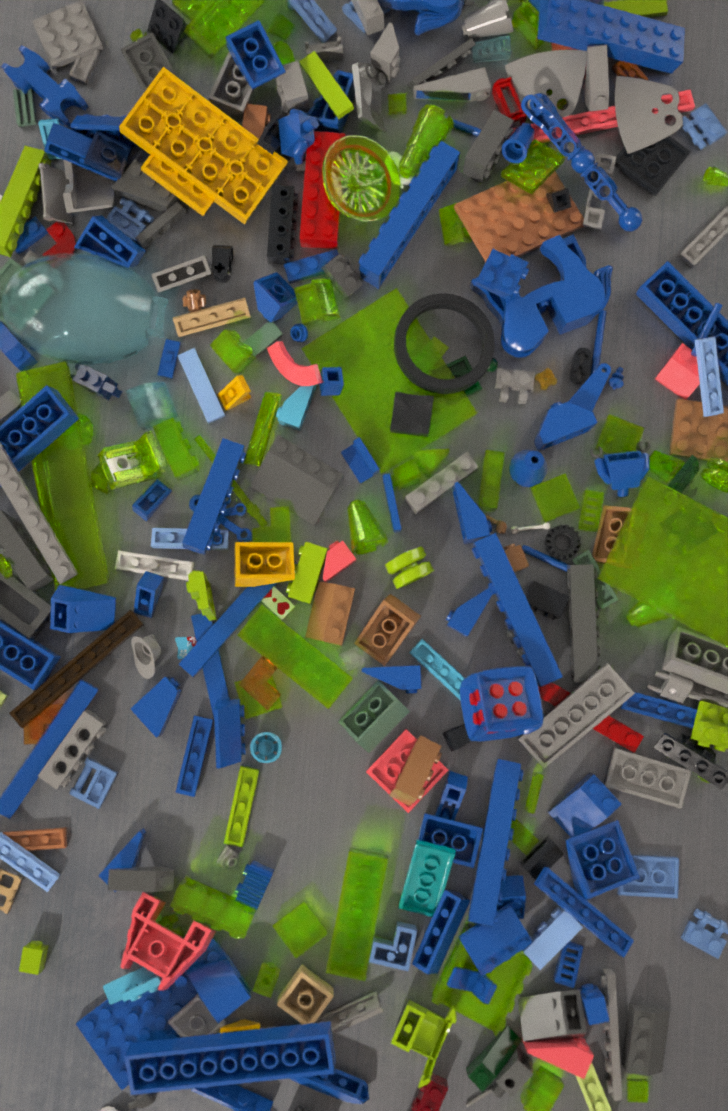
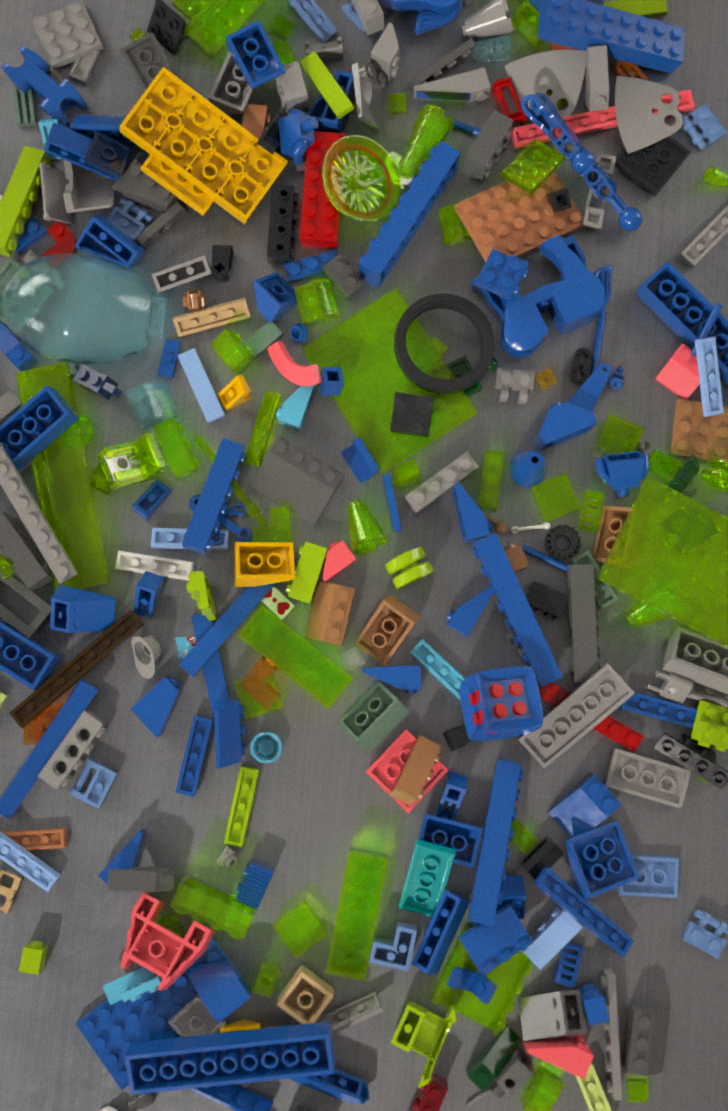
(429, 460): clear neon green slope -> none
(517, 146): blue plant -> none
(534, 792): clear neon green tile -> none

